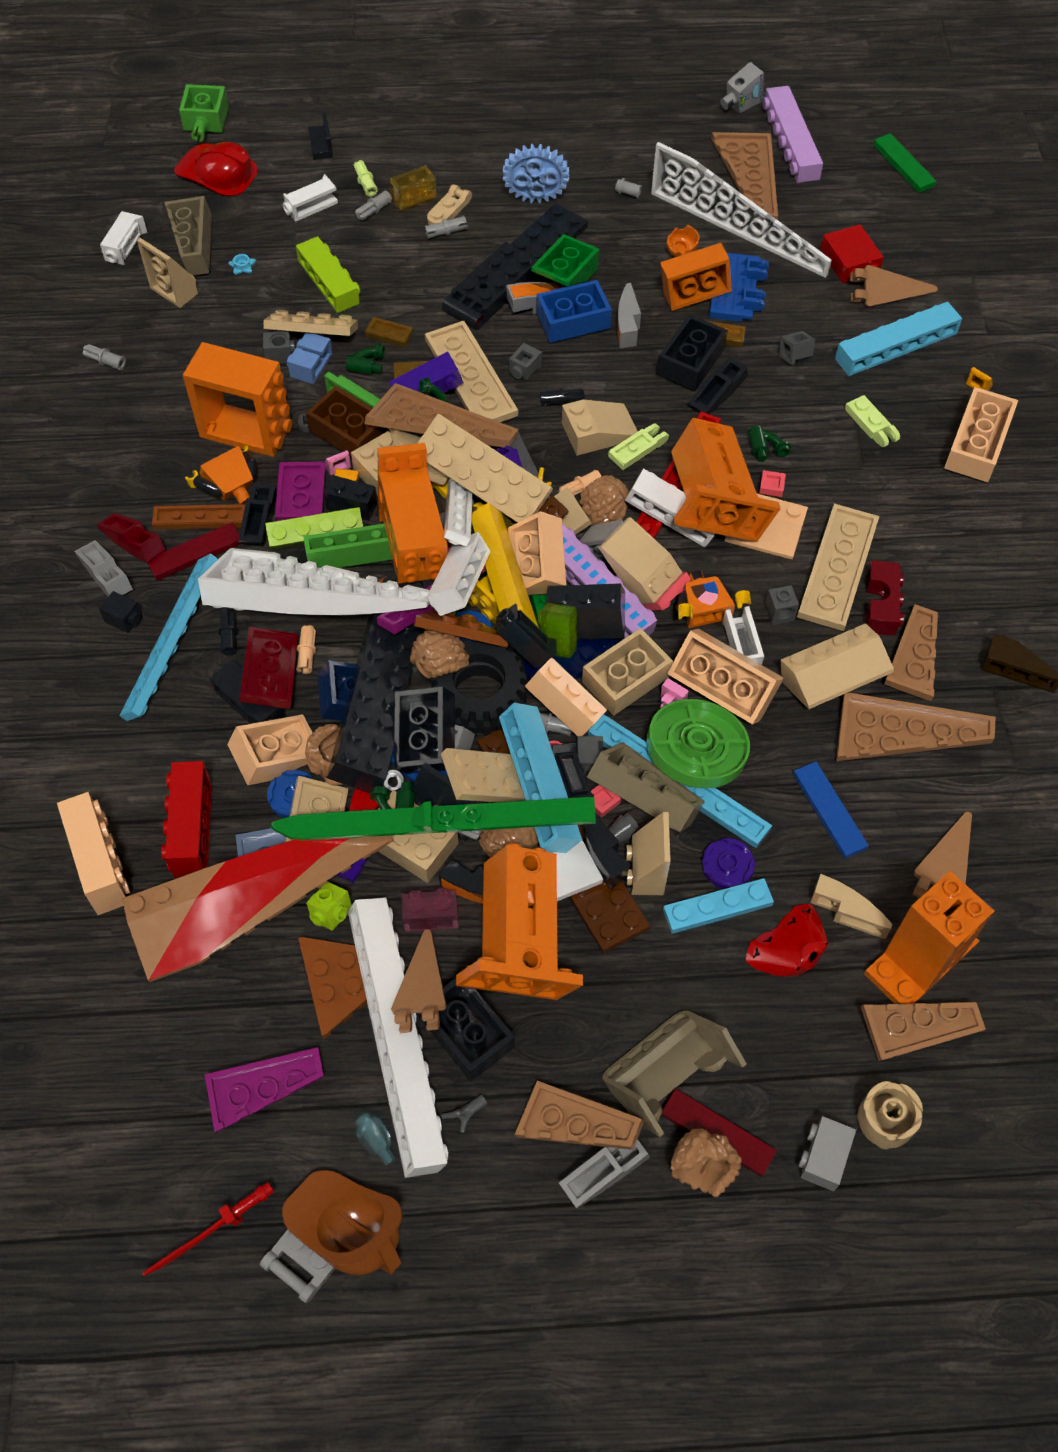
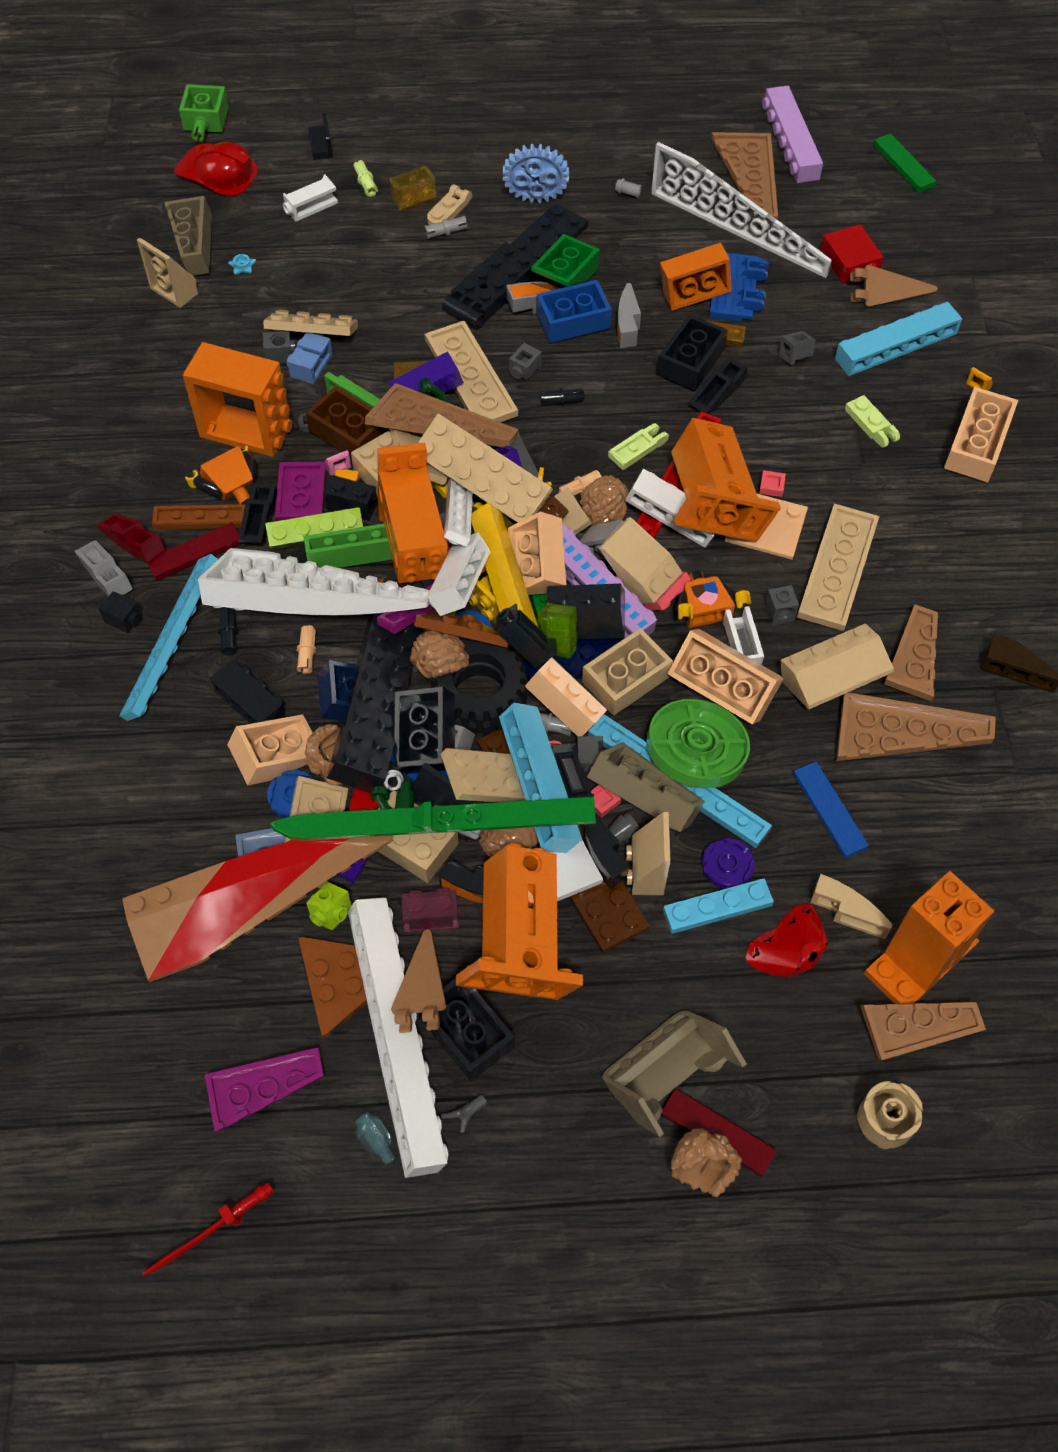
(94, 852): light nougat brick -> none
(104, 356): light grey axle -> none
(122, 237): white window -> none
(188, 818): red brick -> none
(269, 668): dark red tile -> none
(305, 1258): light grey plate -> none
(328, 274): lime brick -> none
(345, 1223): dark orange piece -> none
(360, 364): dark green plant -> none
(373, 205): light grey axle -> none
(389, 332): pearl gold tile -> none
(576, 1120): medium nougat wing -> none
(596, 424): tan slope -> none
(602, 1172): light grey slope -> none
(672, 692): bright pink tile -> none
(682, 241): orange hair -> none
(744, 89): light grey torso -> none
(759, 444): dark green plant -> none
(827, 1153): light grey brick -> none
(885, 580): dark red arch -> none
(946, 856): medium nougat flag -> none

